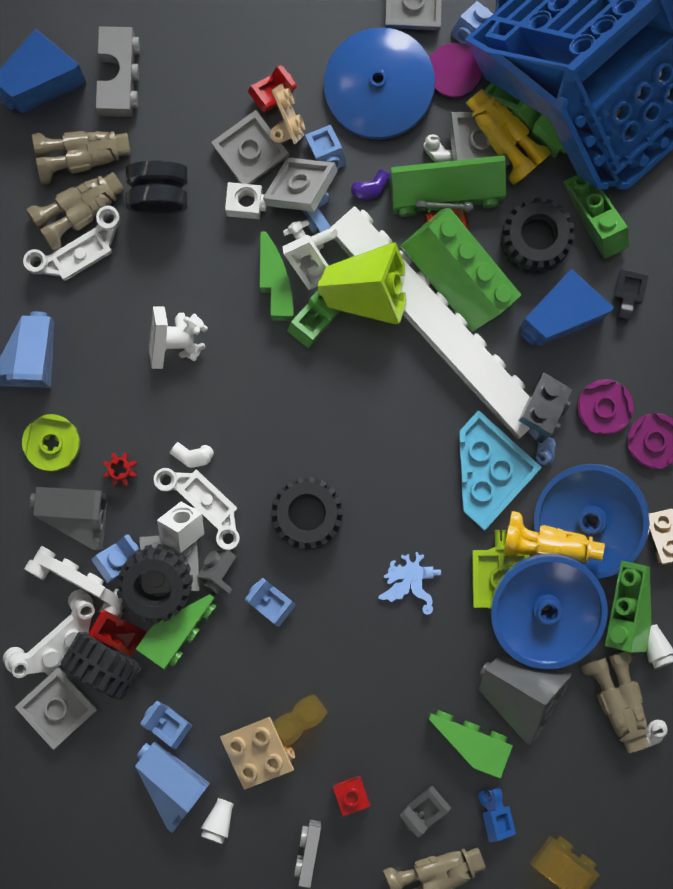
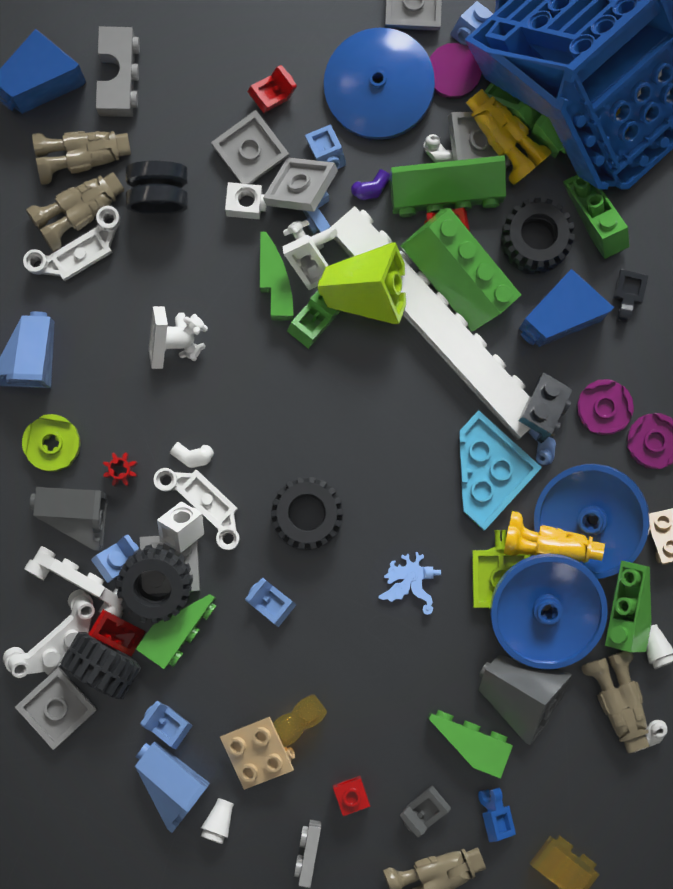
(215, 568): dark grey bracket -> none
(293, 124): tan hinge -> none
(467, 207): dark grey hinge -> none

